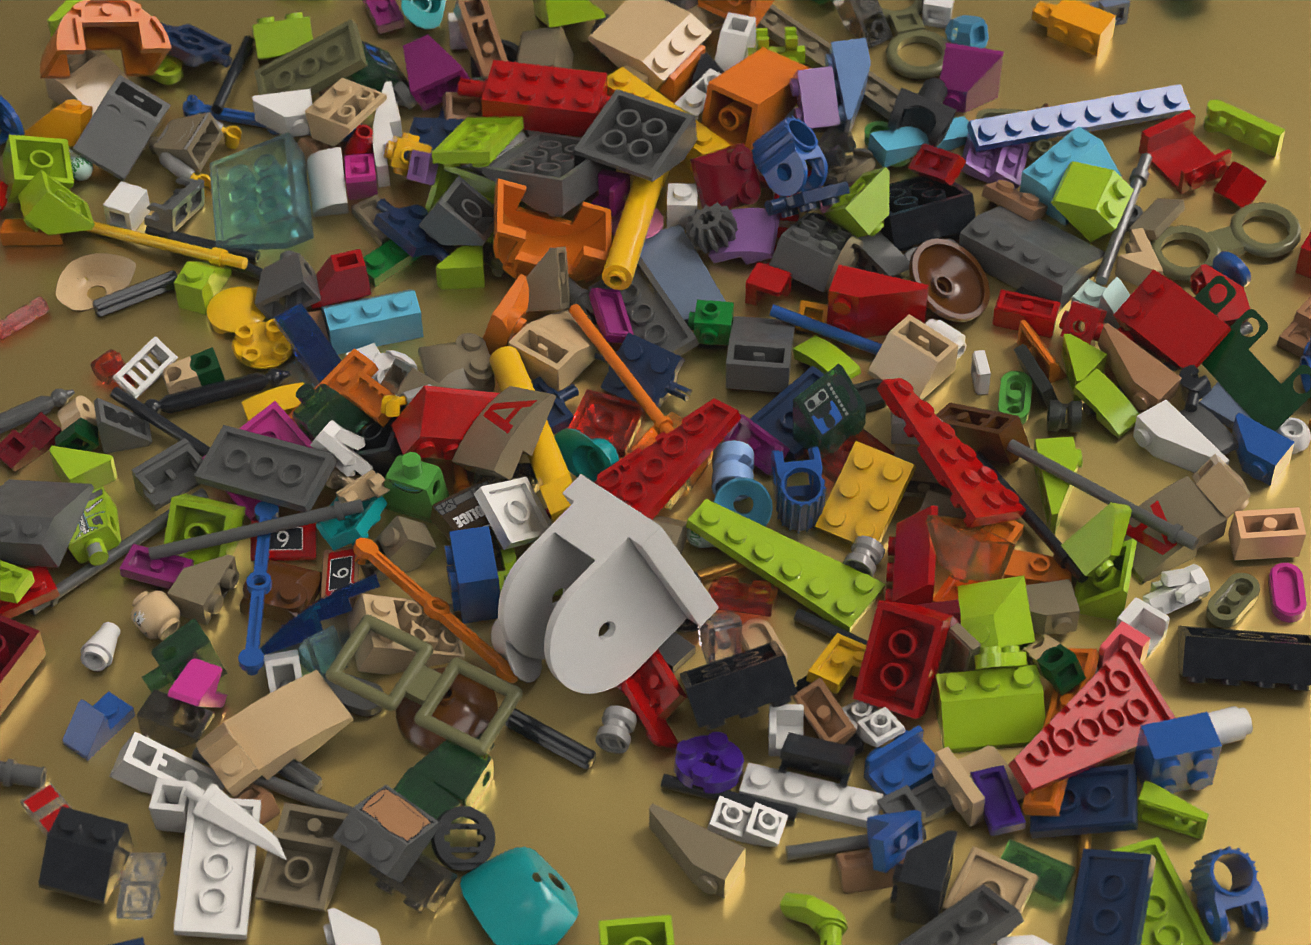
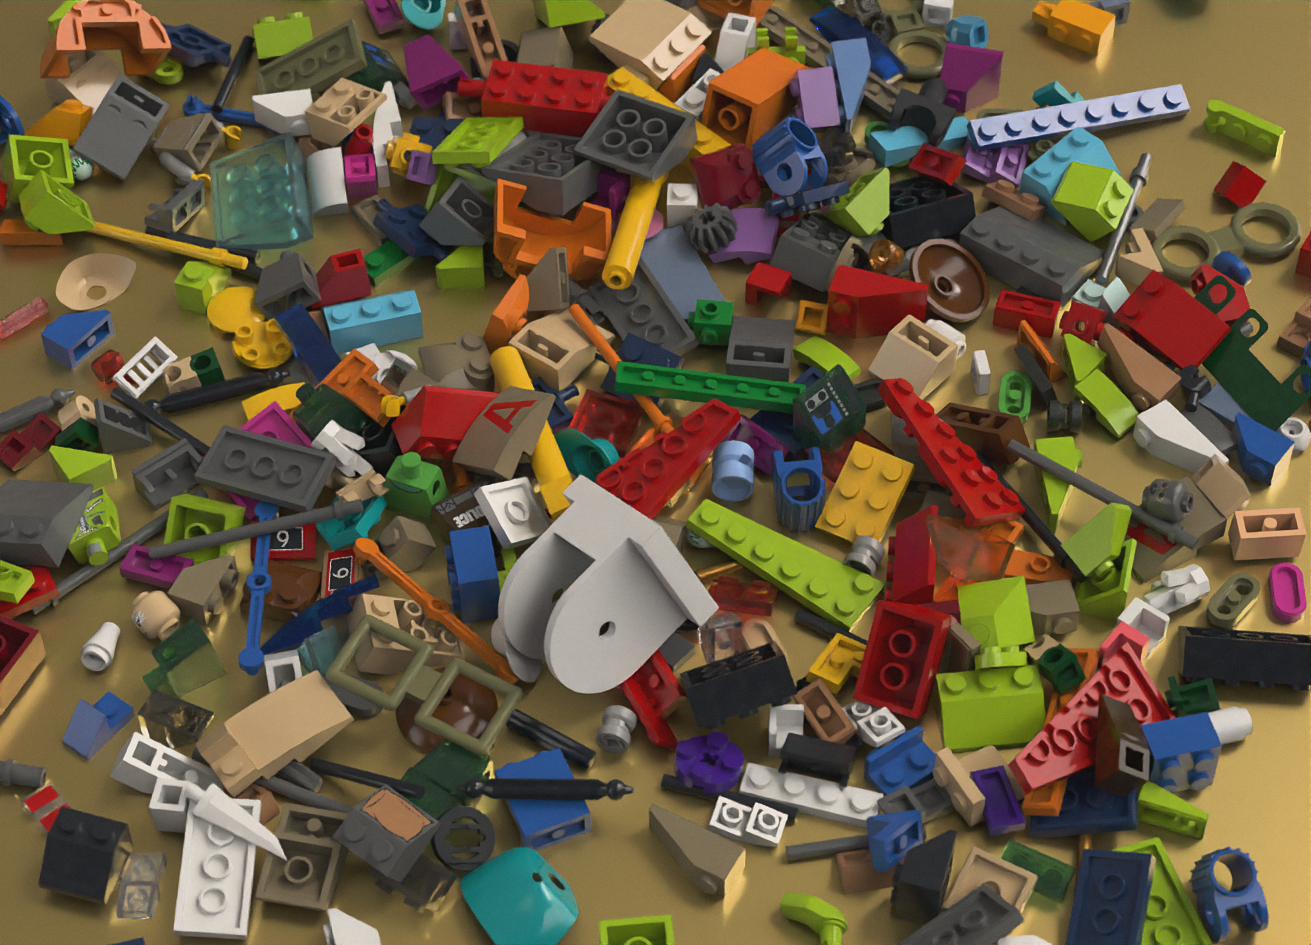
(77, 336): none -> blue slope
(126, 206): white brick -> none
(134, 293): black axle -> none
(198, 685): dark pink slope -> none
(366, 778): none -> black bar
(545, 789): none -> black wheel
(546, 821): none -> blue panel
(610, 314): magenta tile -> none
(705, 386): none -> green plate
(760, 496): dark azure piece -> none
(825, 329): blue bar -> none
(839, 26): none -> clear blue slope
(885, 256): none -> clear orange bar
(1054, 95): none -> teal slope
(1120, 749): none -> dark brown slope
(1167, 500): none -> dark grey head
(1181, 155): red panel -> none
(1192, 697): none -> dark green bracket

